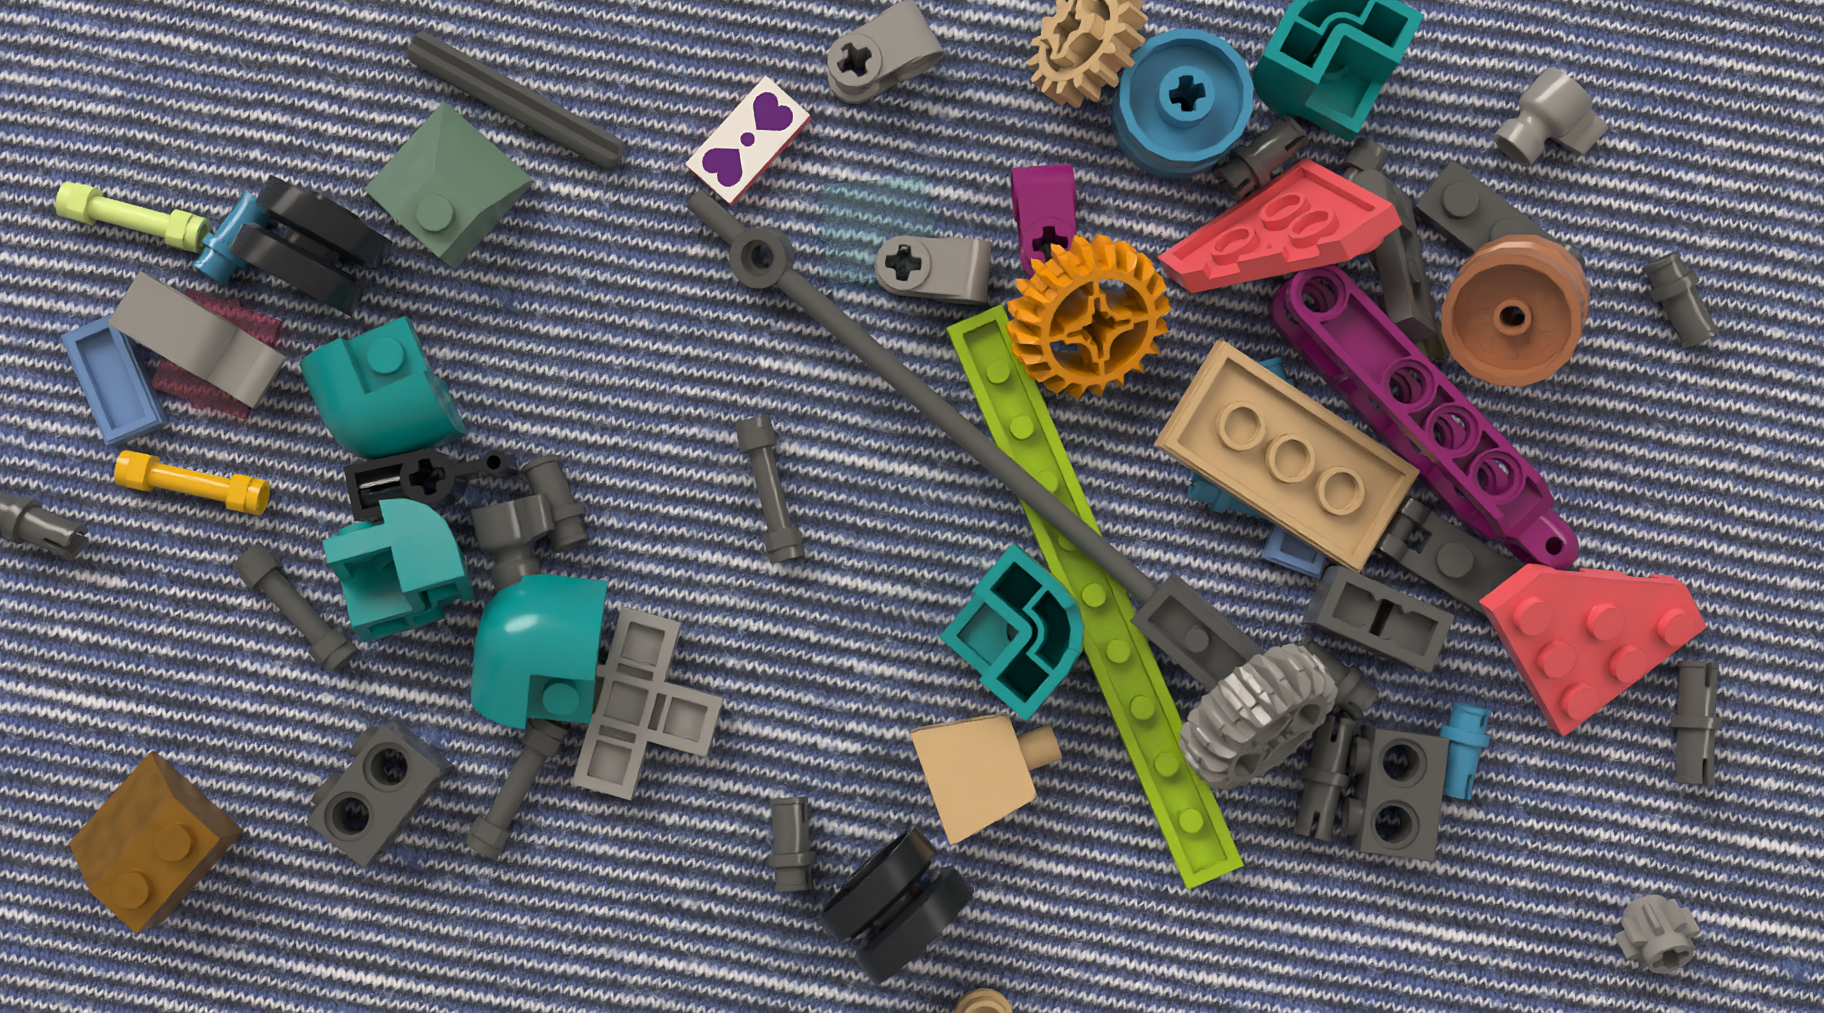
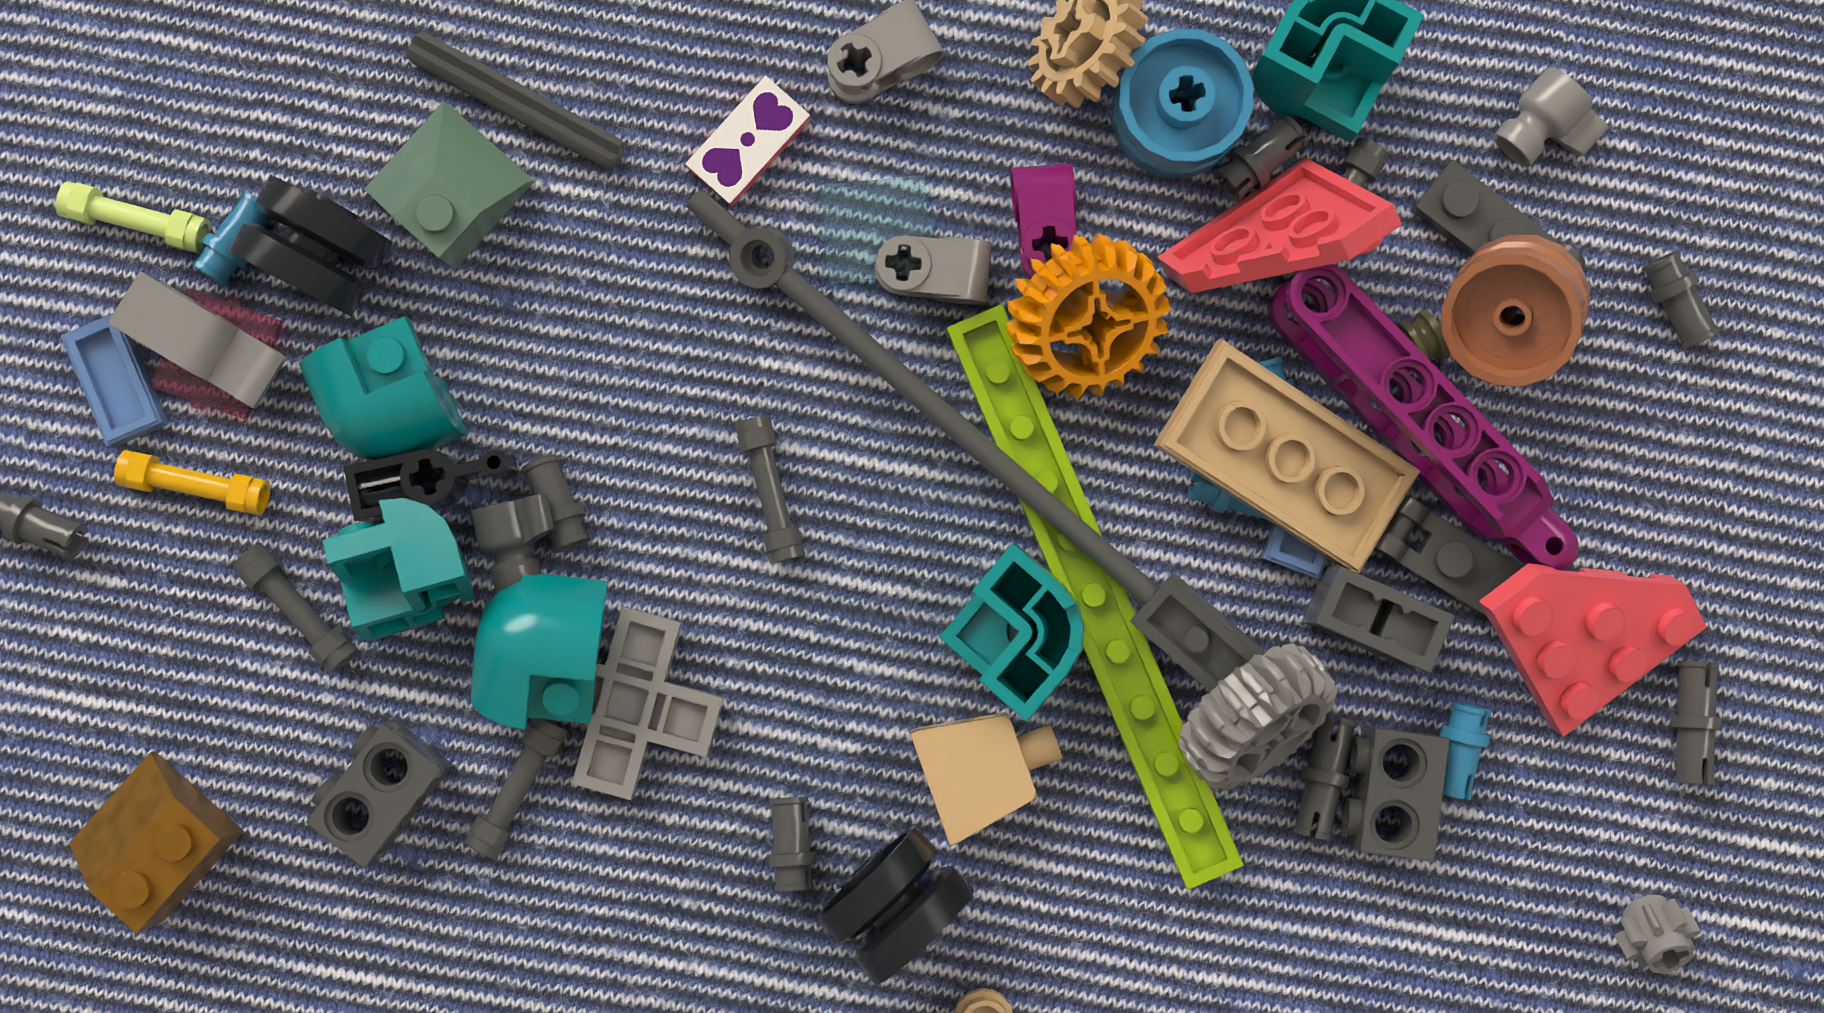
(1353, 692): dark grey pin -> none
(1401, 265): dark grey plate -> none

